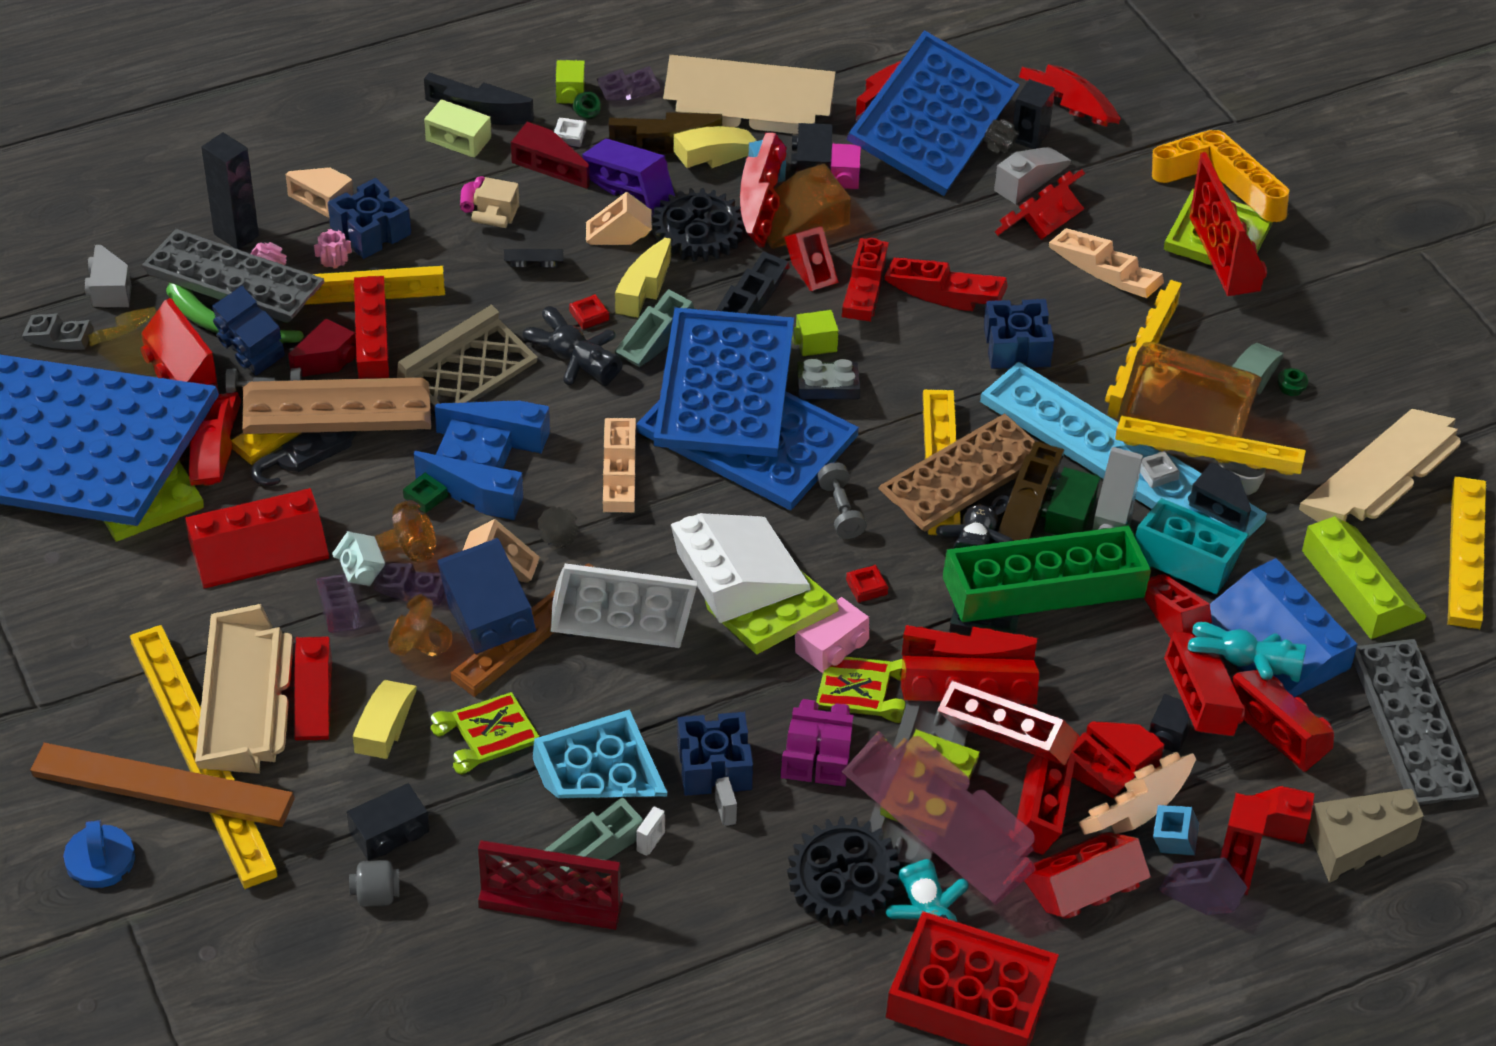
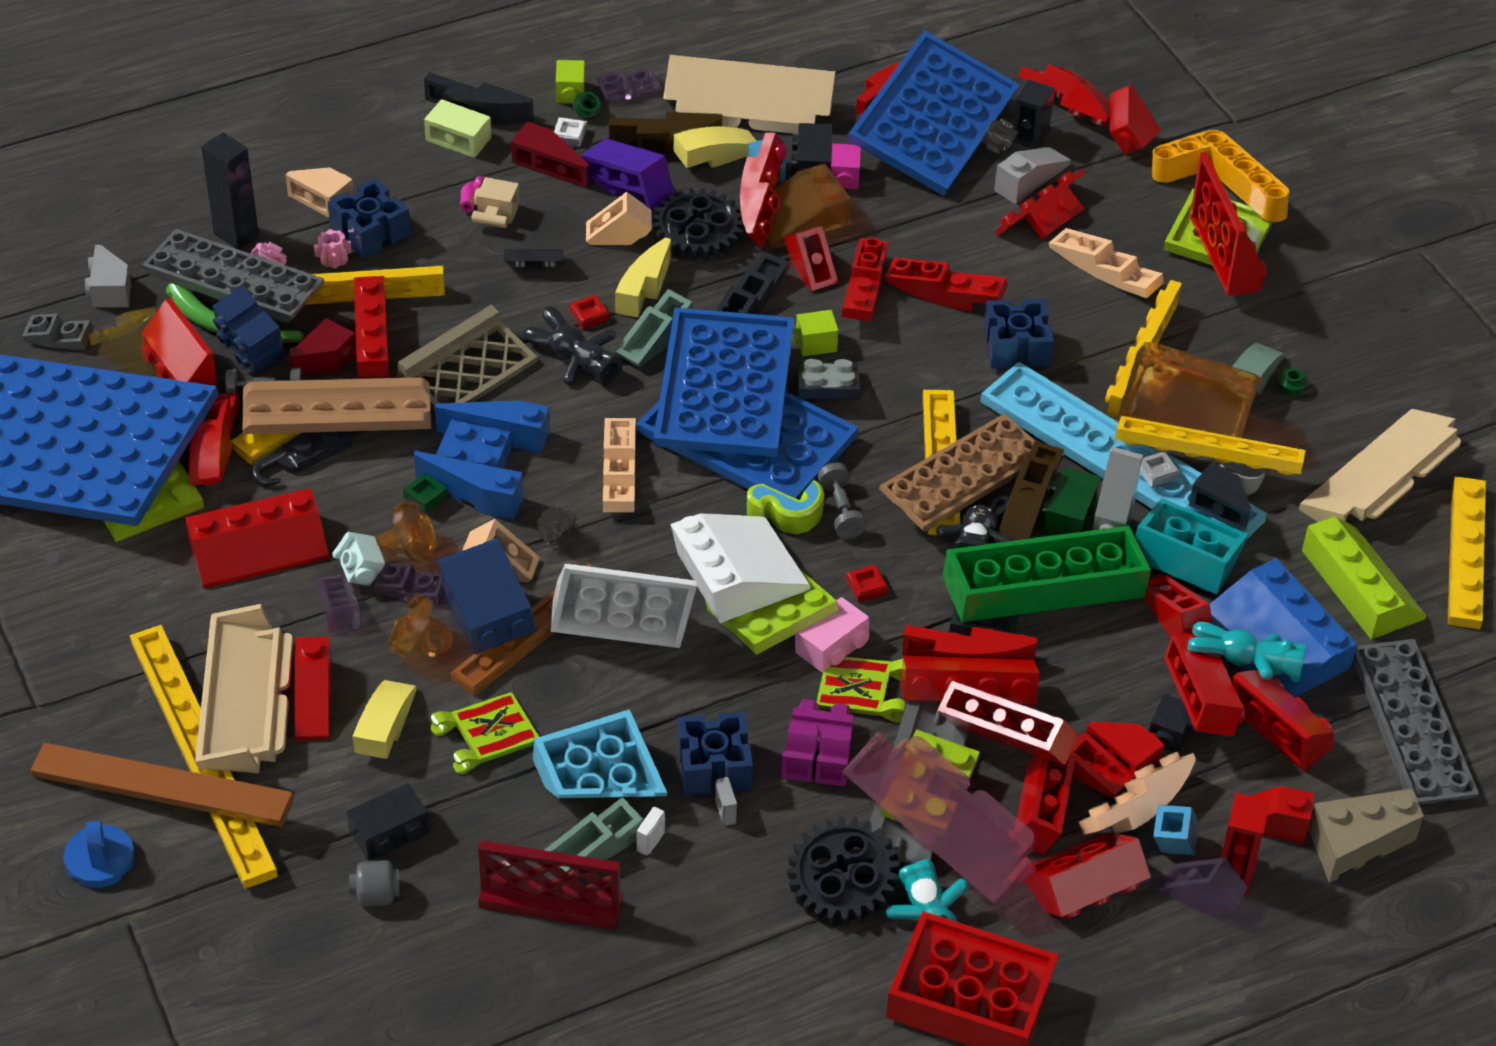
(785, 511): none -> lime animal
(1131, 120): none -> red slope

